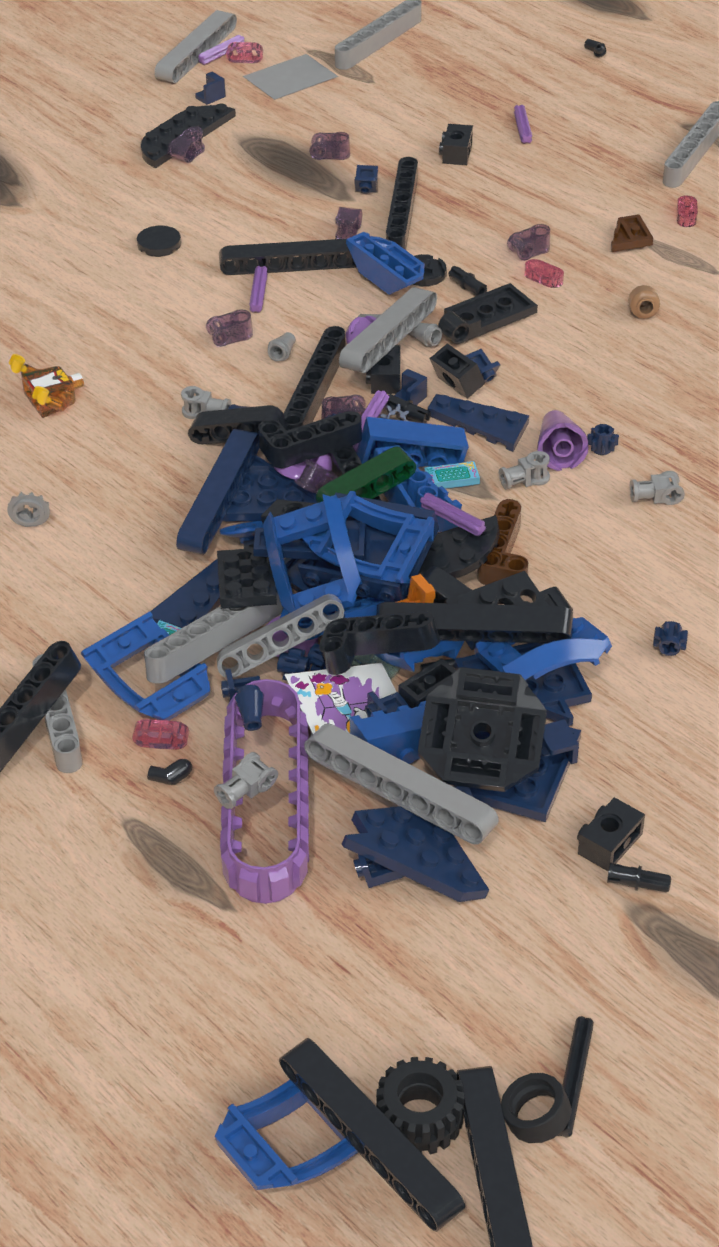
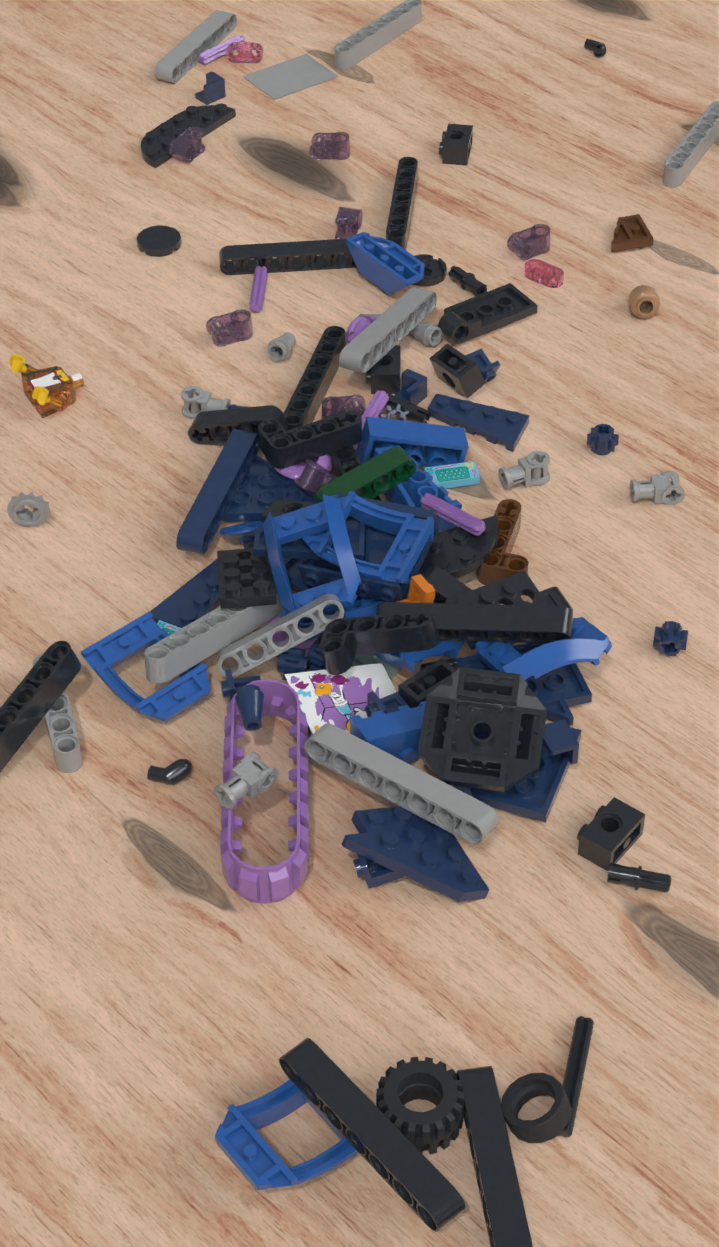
(160, 734): clear pink beam -> none
(366, 178): dark blue bracket -> none
(523, 124): medium lavender axle -> none
(562, 441): medium lavender cone -> none
(687, 211): clear pink beam -> none

